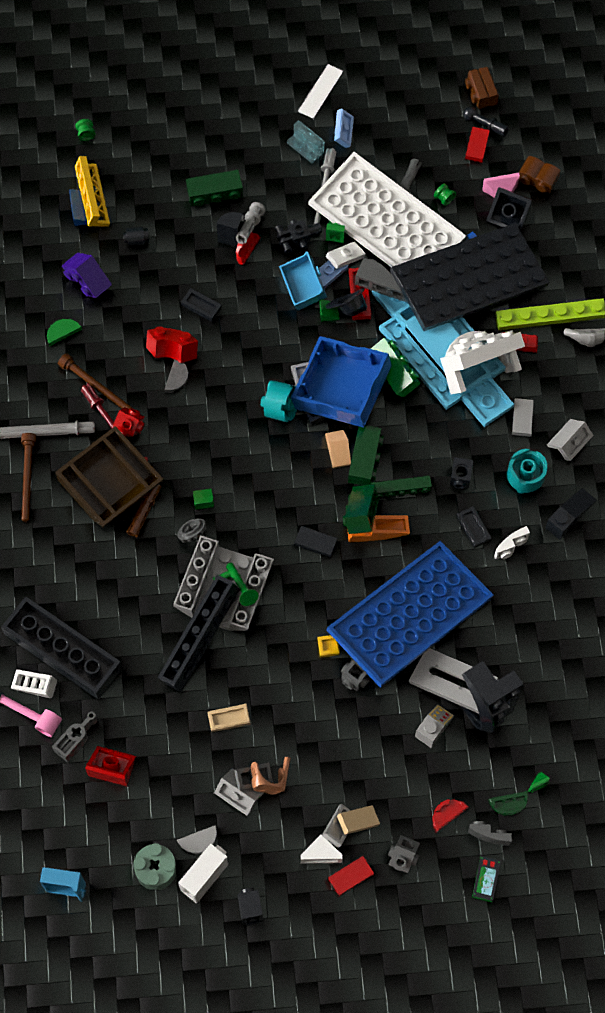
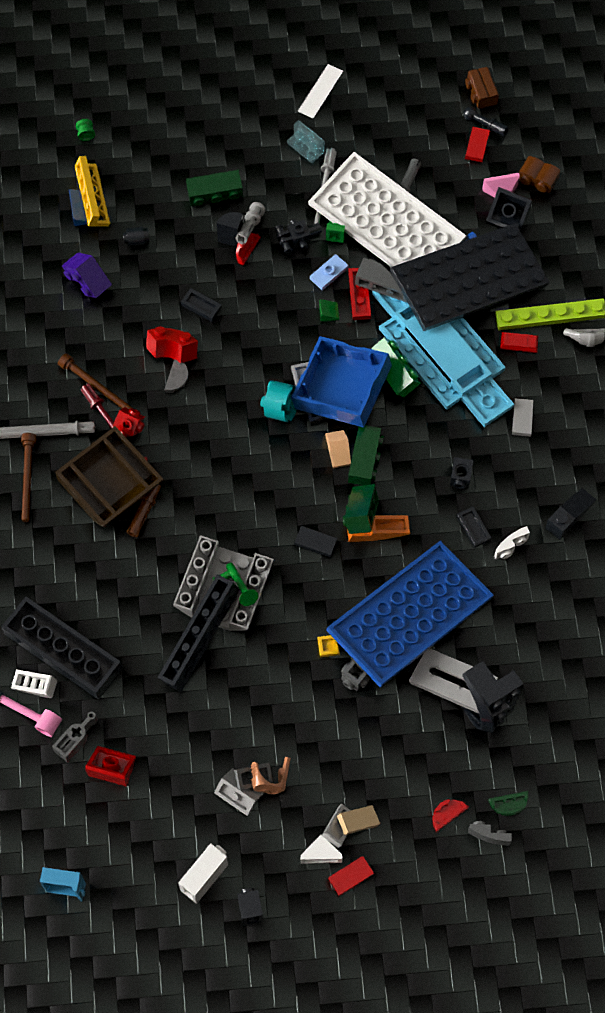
(62, 329): green tile -> none
(149, 877): sand green brick -> none
(191, 530): dark grey gear -> none
(199, 841): light grey tile -> none
(203, 499): green slope -> none
(229, 718): tan tile -> none
(303, 281): dark azure container -> none
(343, 128): light blue plate -> none
(345, 255): white plate -> none
(349, 304): black piece -> none
(403, 486): dark green piece -> none
(404, 854): dark grey brick -> none
(433, 726): light grey slope -> none
(444, 194): green wheel -> none
(486, 879): tile -> none
(498, 345): white piece -> none
(527, 470): teal brick -> none
(539, 782): green slope -> none
(571, 438): light grey panel -> none

